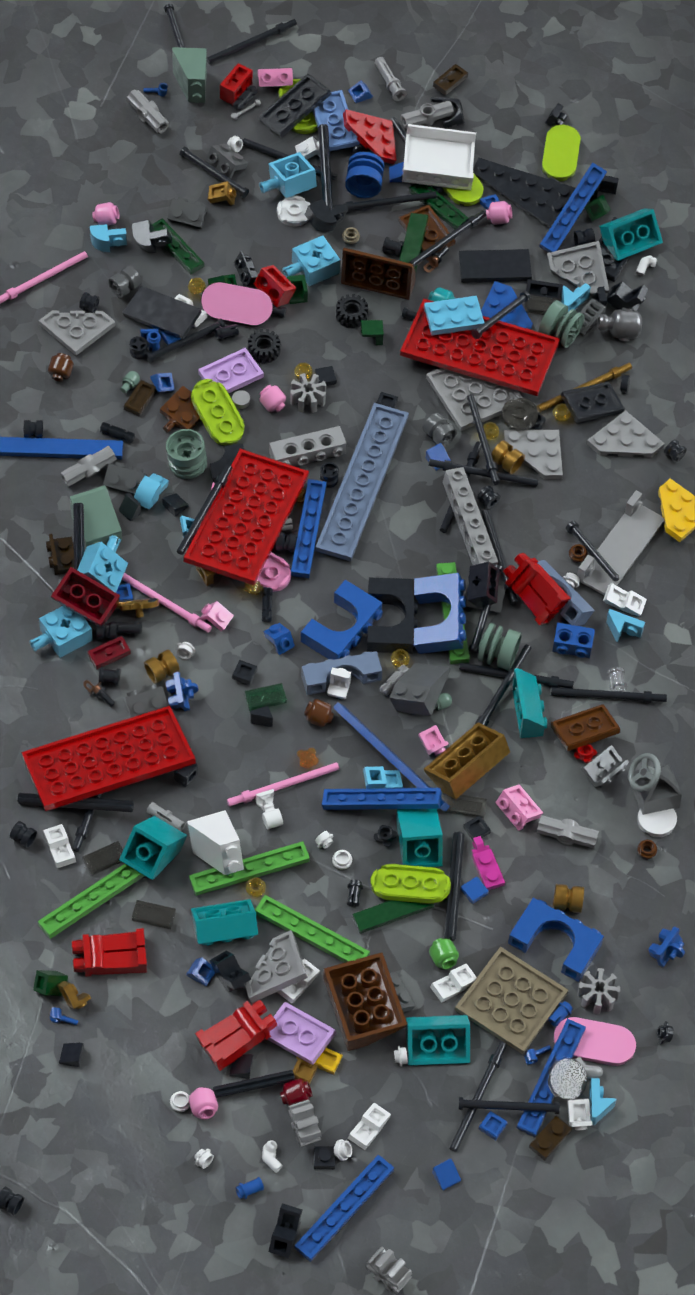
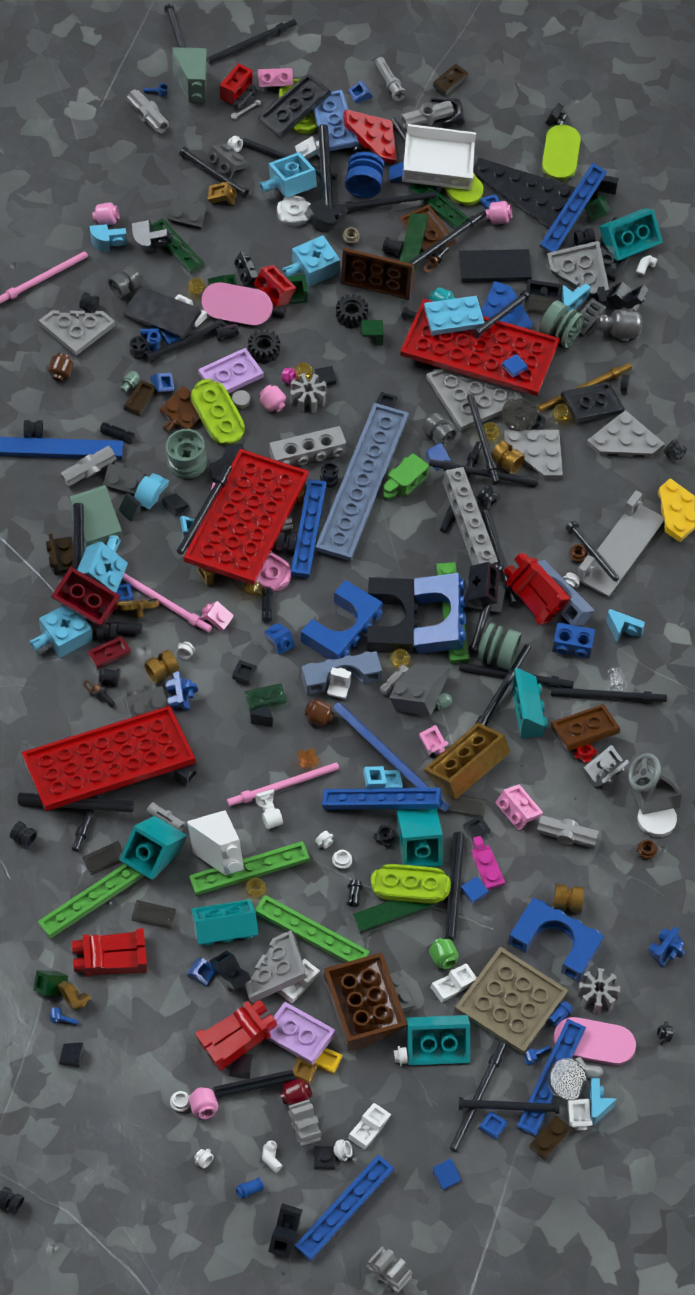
(59, 846): white slope -> none
(288, 375): none -> dark pink plate
(406, 477): none -> bright green hinge
(514, 365): none -> blue tile
(625, 601): white slope -> none

